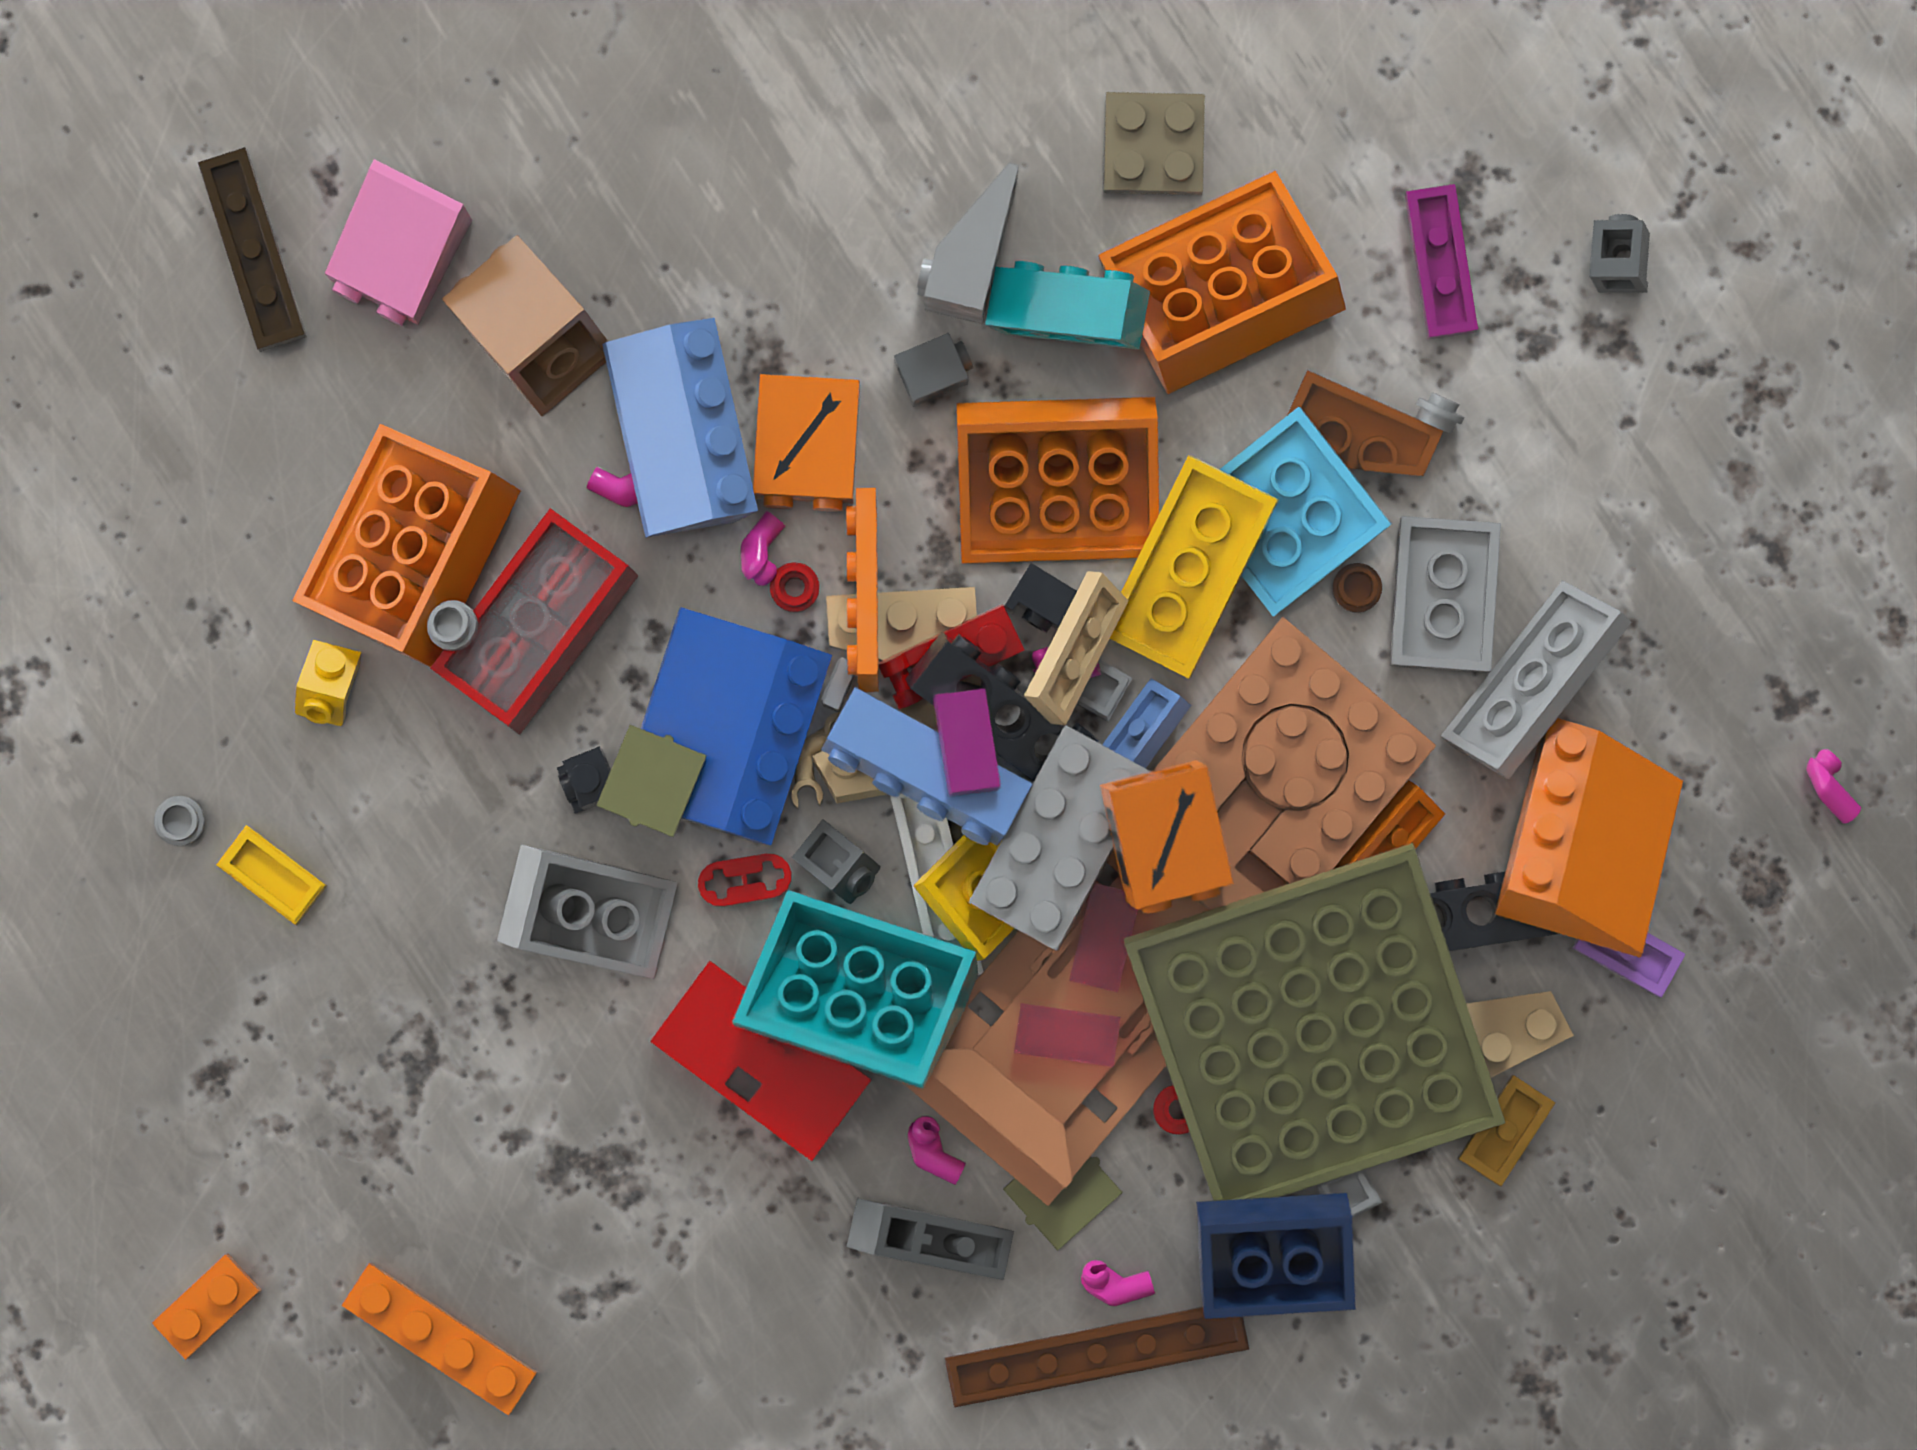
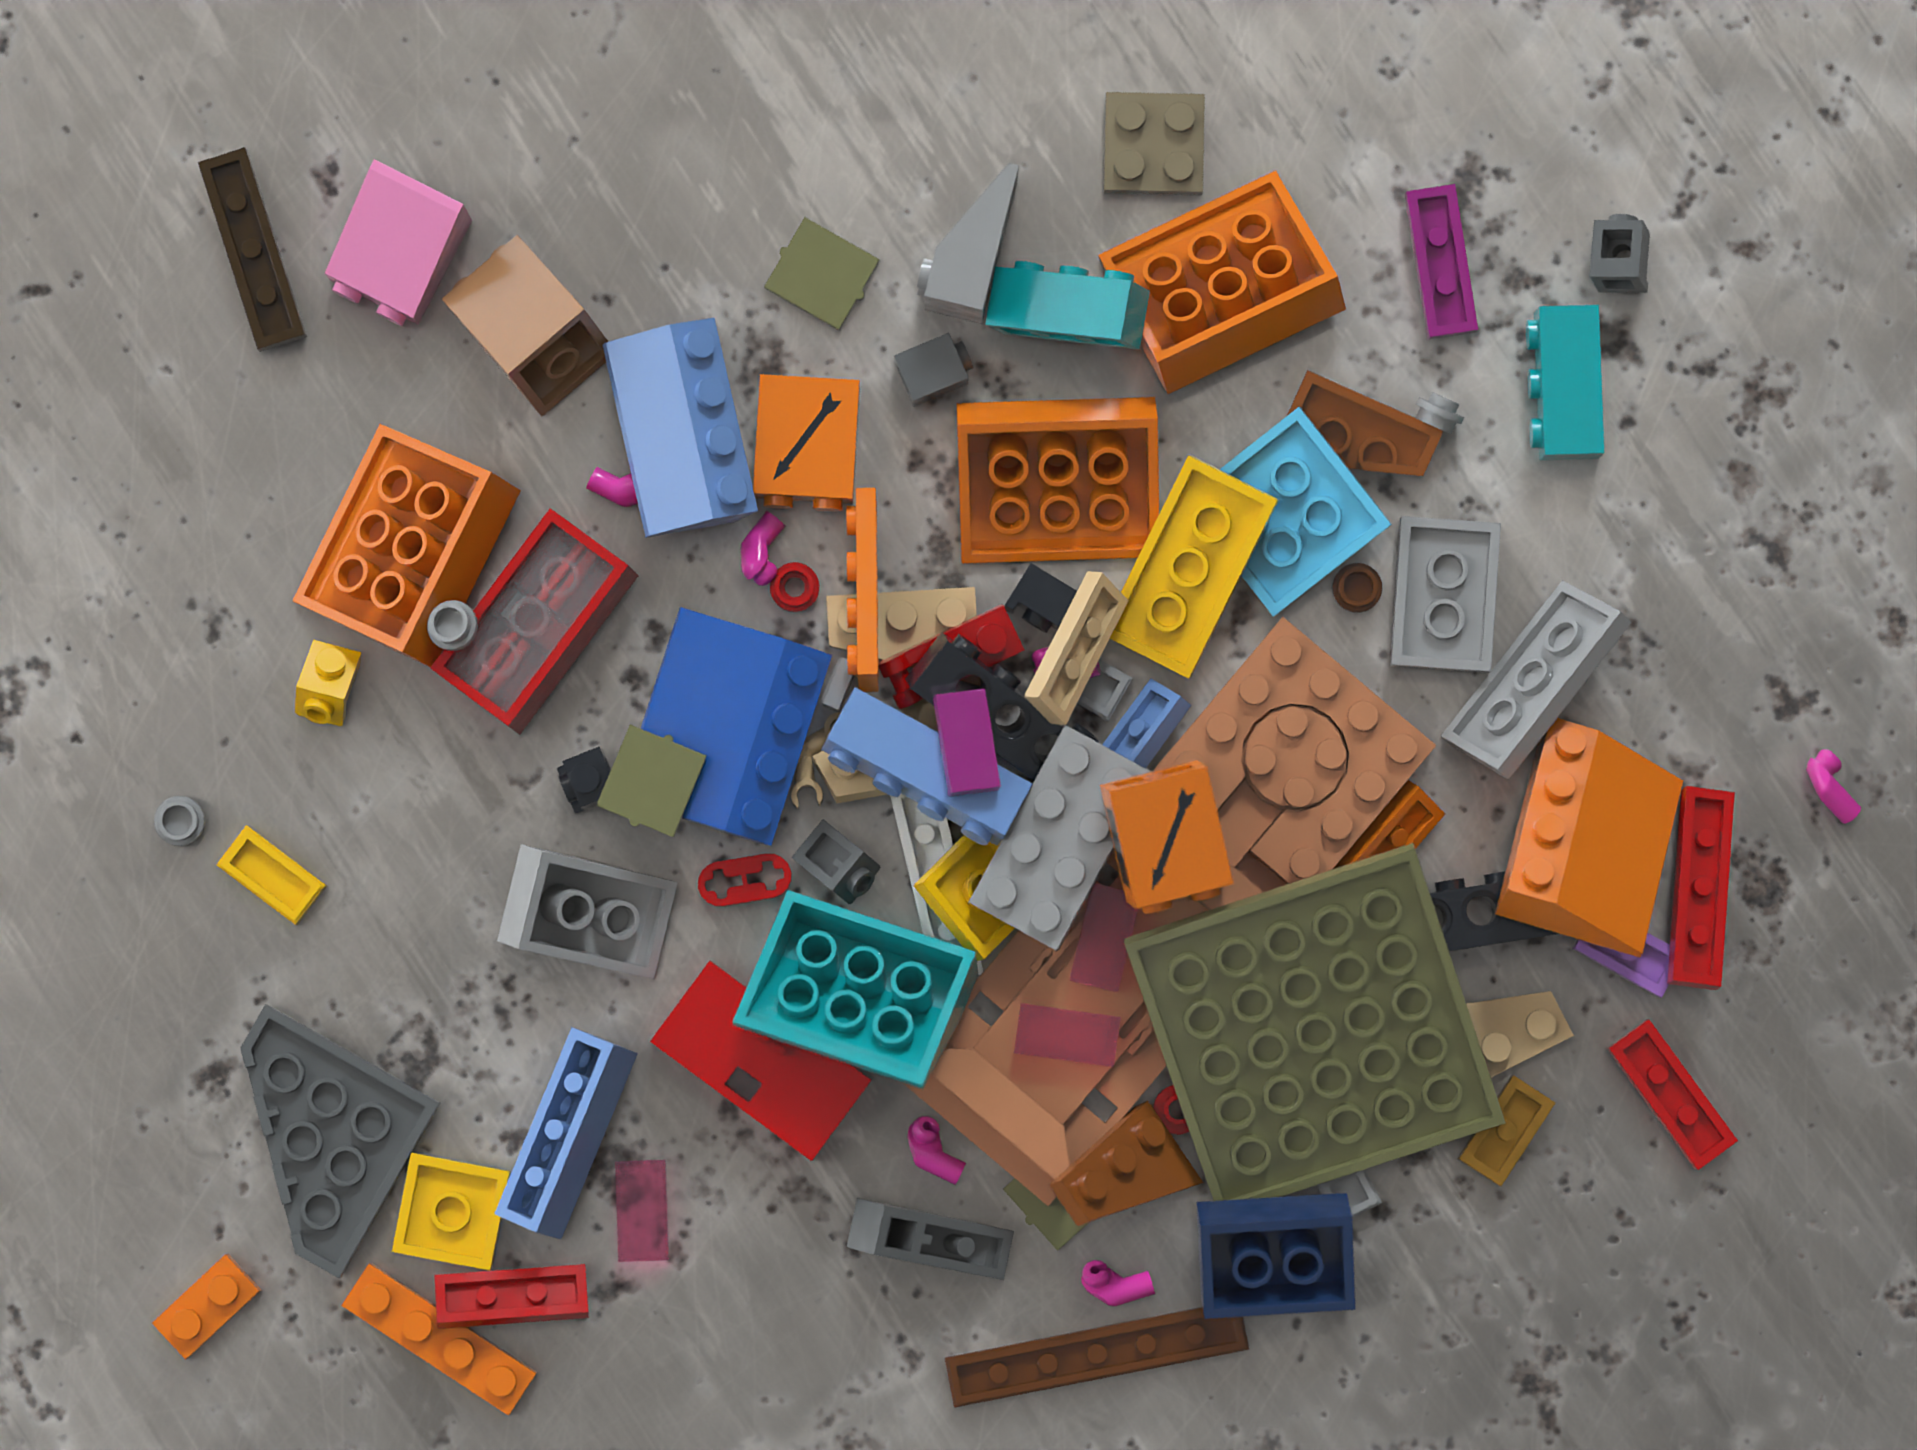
(332, 1133): none -> dark grey plate
(450, 1211): none -> yellow plate
(511, 1296): none -> red plate
(566, 1133): none -> medium blue brick
(642, 1210): none -> clear pink tile
(821, 273): none -> olive piece
(1125, 1169): none -> dark orange wing
(1566, 382): none -> teal brick
(1672, 1094): none -> red plate
(1701, 888): none -> red plate

